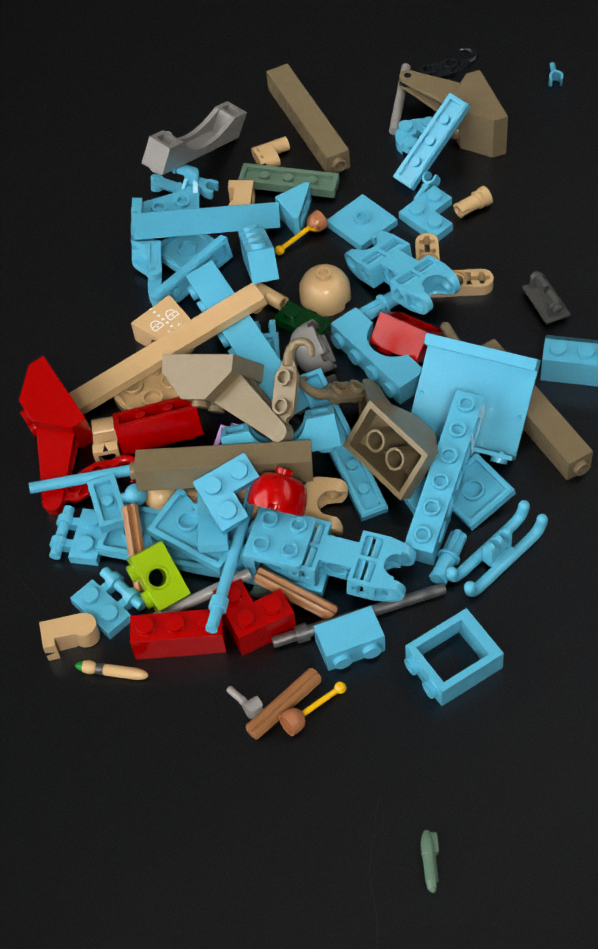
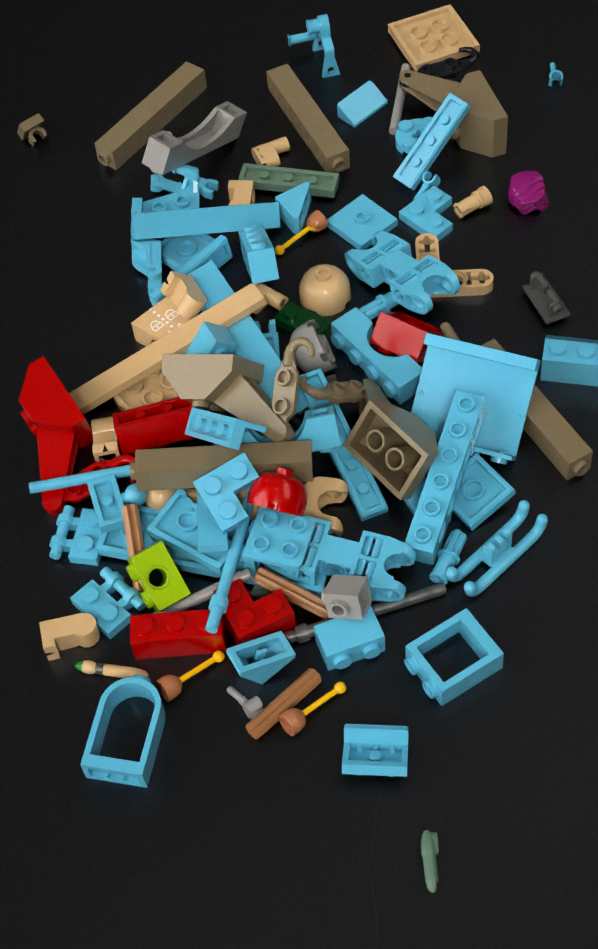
(30, 127): none -> dark tan tile
(116, 769): none -> medium azure window
(150, 115): none -> dark tan brick
(171, 686): none -> hinge
(184, 294): none -> tan leg
(212, 340): none -> medium azure arch
(218, 428): none -> medium azure panel
(261, 657): none -> medium azure slope
(319, 30): none -> medium azure piece
(347, 597): none -> light grey brick
(361, 104): none -> medium azure slope
(375, 750): none -> medium azure bracket
(432, 36): none -> tan plate
(528, 192): none -> magenta hair

